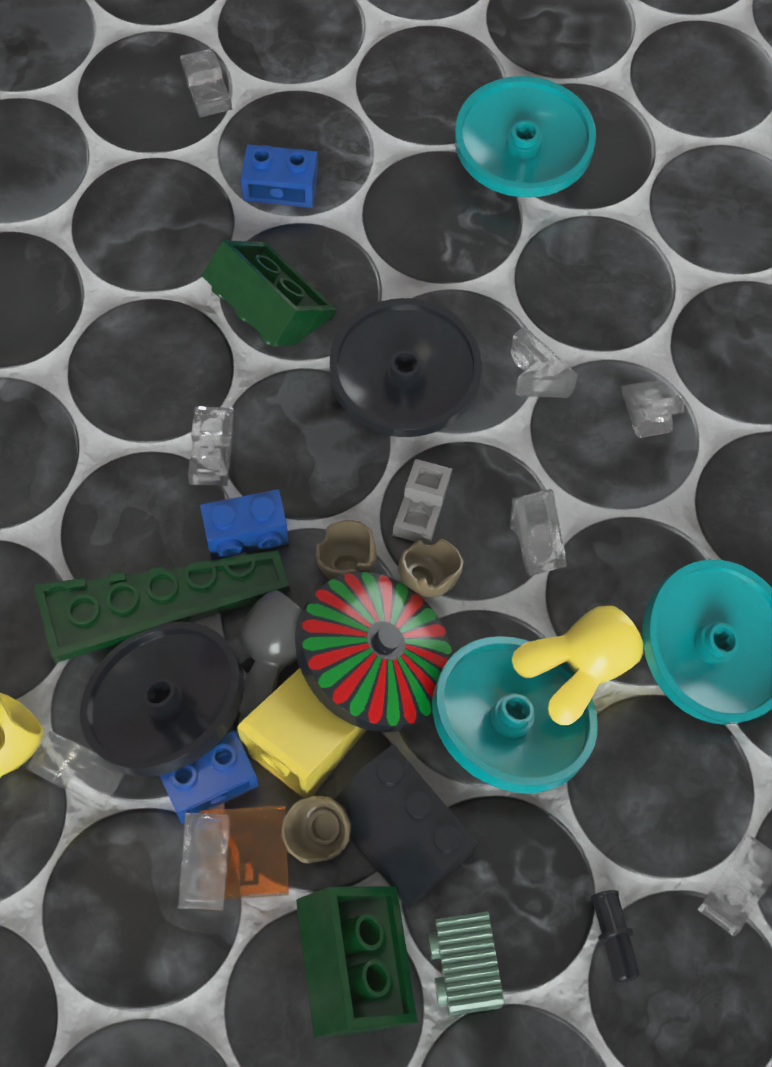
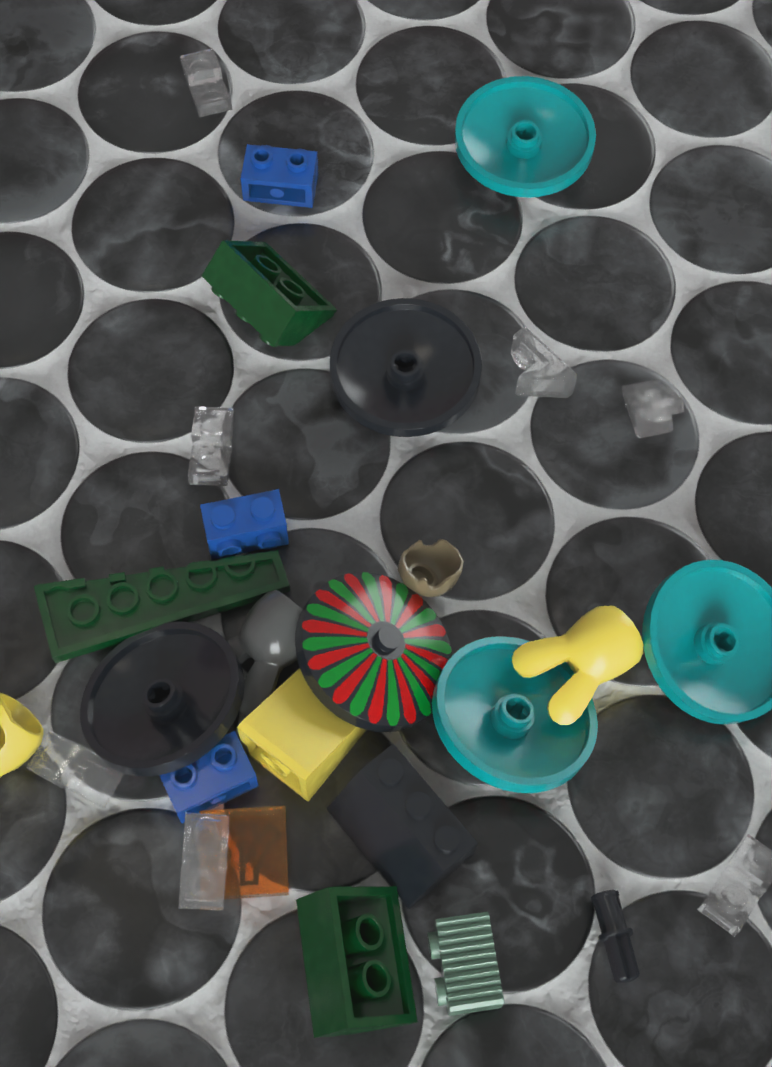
(316, 829): dark tan hair -> none
(346, 549): dark tan hair -> none
(422, 502): light grey slope -> none
(539, 532): clear slope -> none

